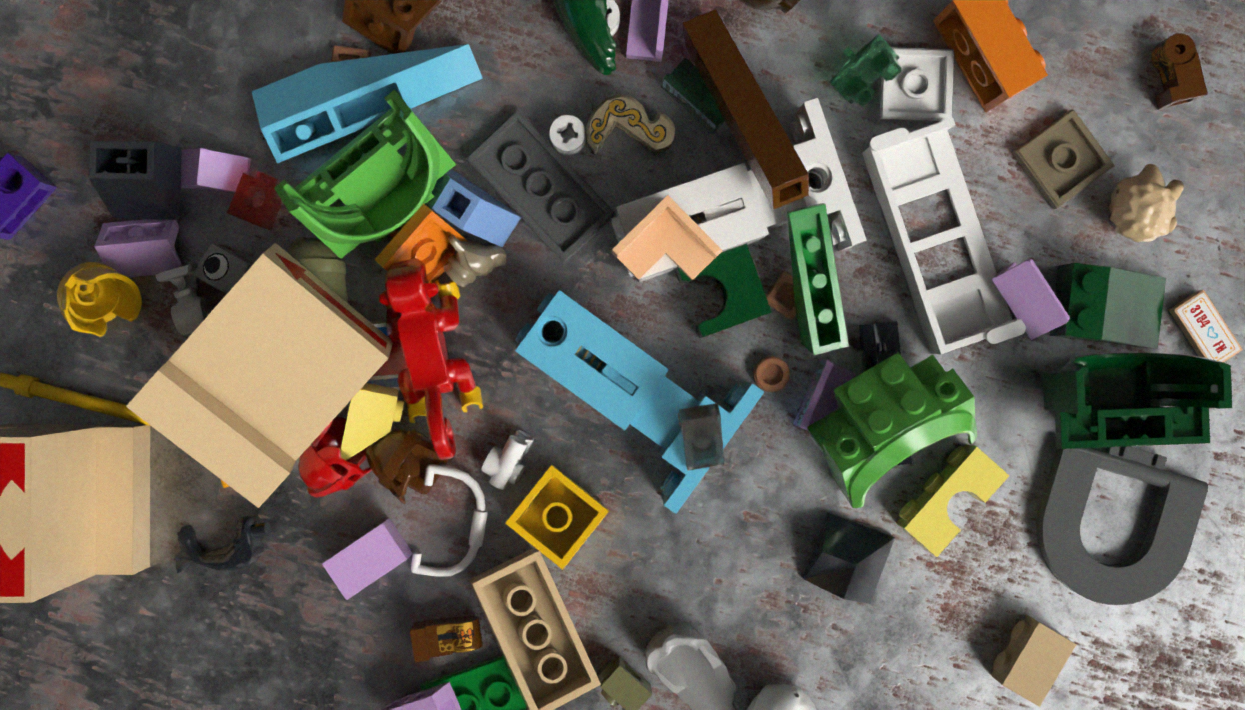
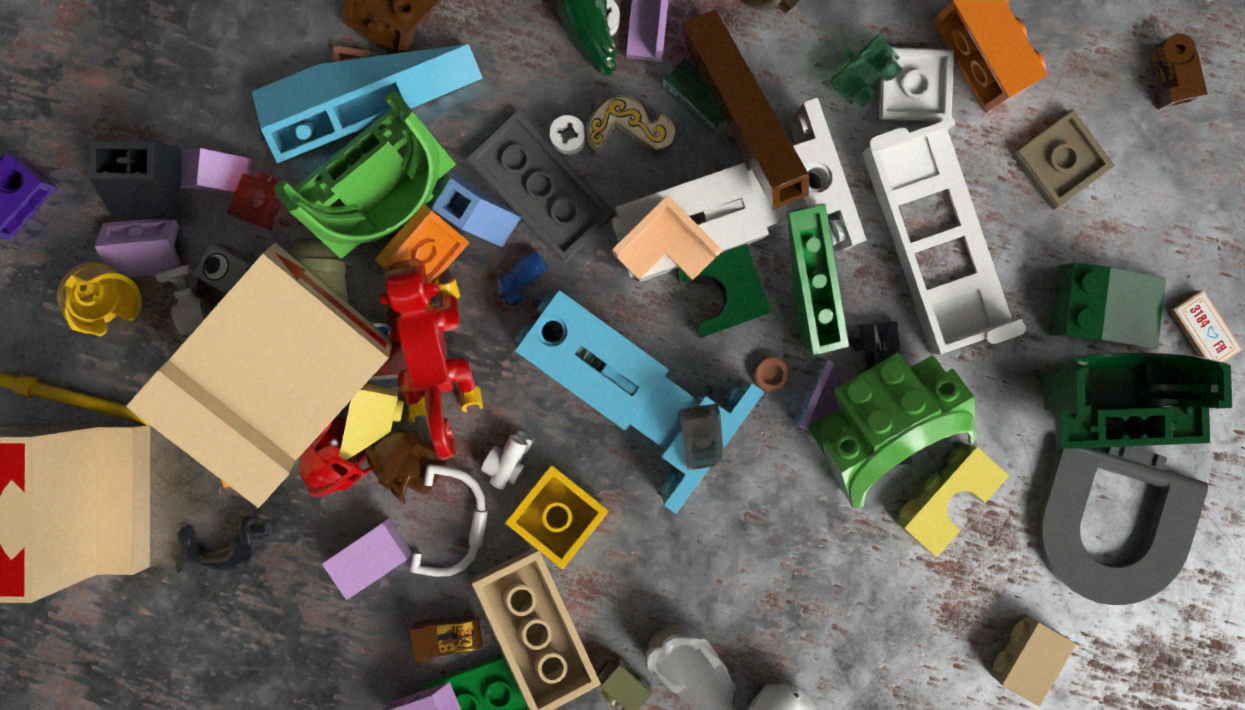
(472, 260): dark tan animal -> none
(521, 275): none -> blue arm
(781, 296): nougat tile -> none
(848, 559): black slope -> none
(1030, 298): lavender panel -> none
(1144, 205): tan animal -> none

